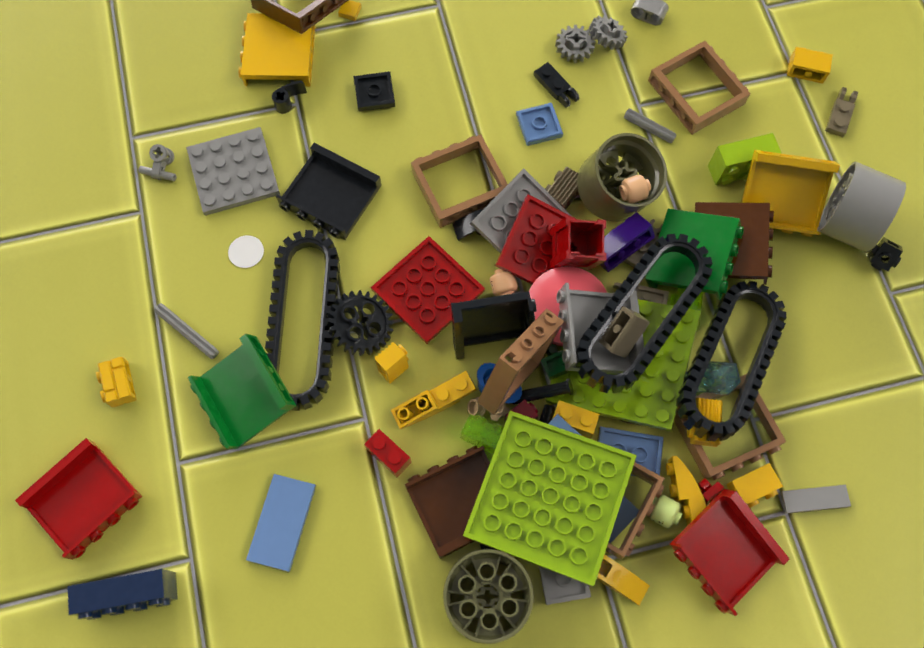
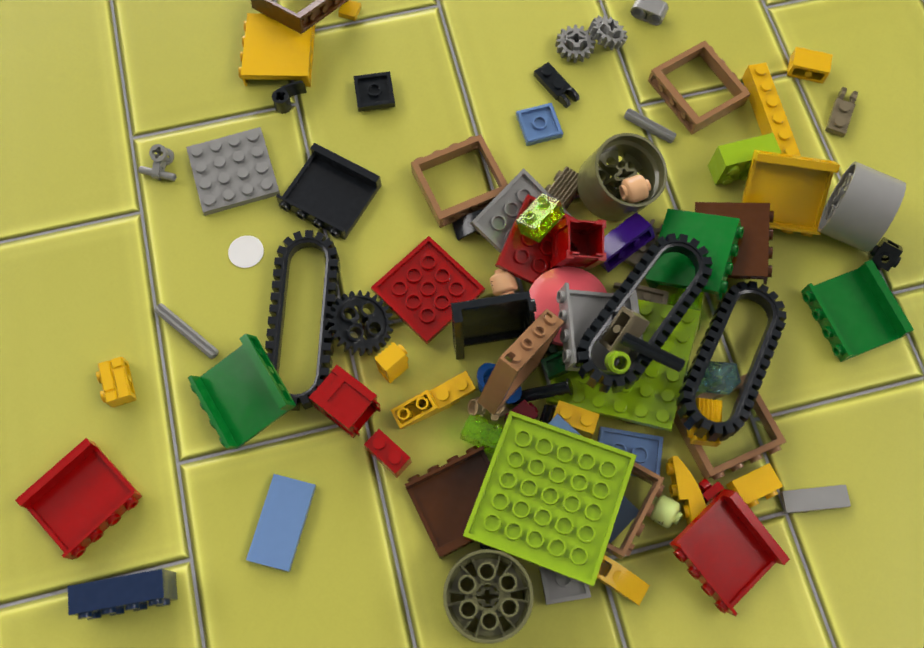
(345, 401): none -> red container
(540, 217): none -> clear neon green brick
(623, 365): none -> lime brick
(652, 352): none -> black axle
(768, 107): none -> yellow brick
(856, 311): none -> green panel

